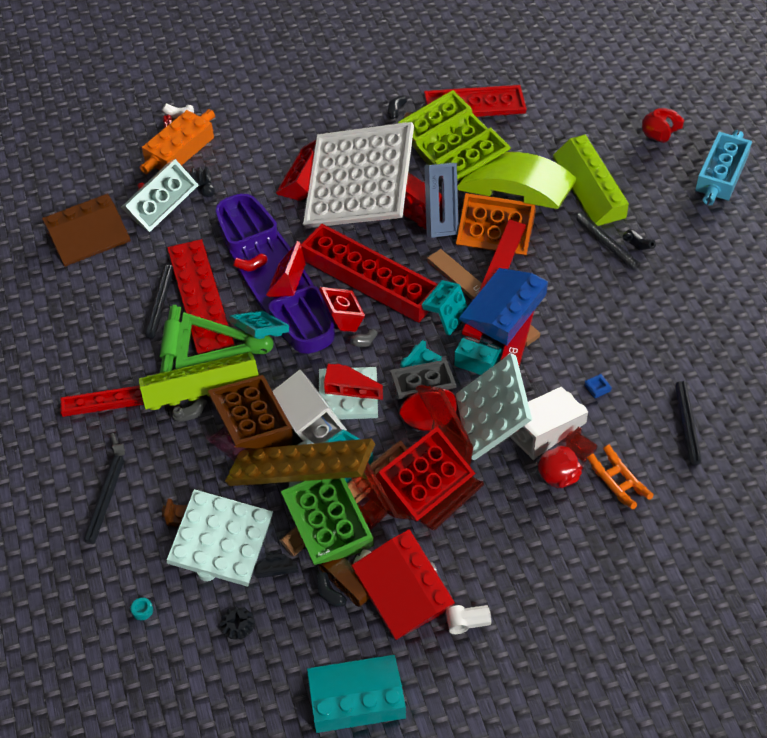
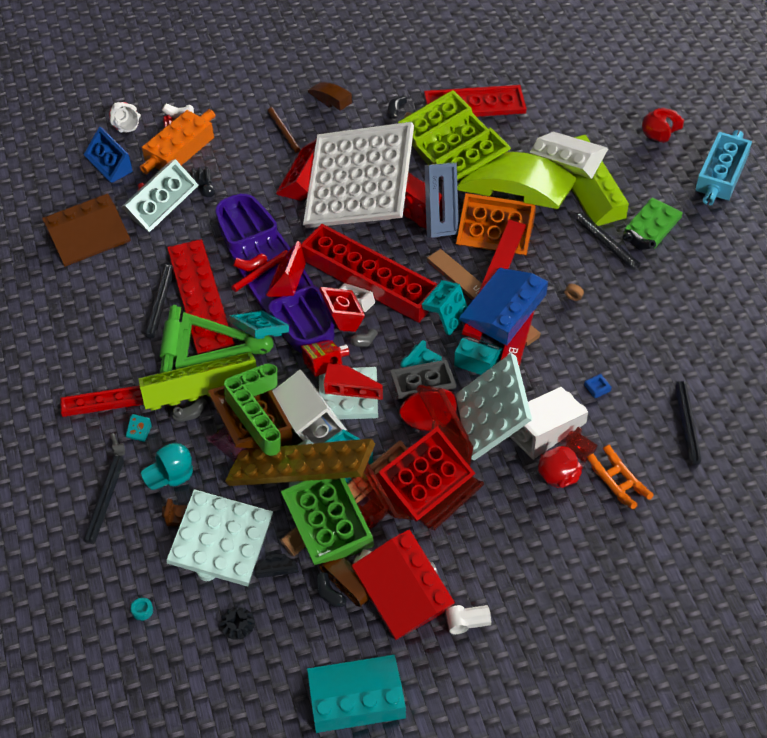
(108, 156): none -> blue slope
(124, 117): none -> white hair
(138, 428): none -> teal slope
(171, 467): none -> teal piece
(240, 395): none -> bright green beam
(249, 278): none -> red bar
(284, 130): none -> reddish brown bar
(320, 354): none -> red torso
(331, 95): none -> reddish brown slope
(363, 296): none -> white slope
(571, 153): none -> white slope
(574, 292): none -> medium nougat tile
(655, 220): none -> bright green plate

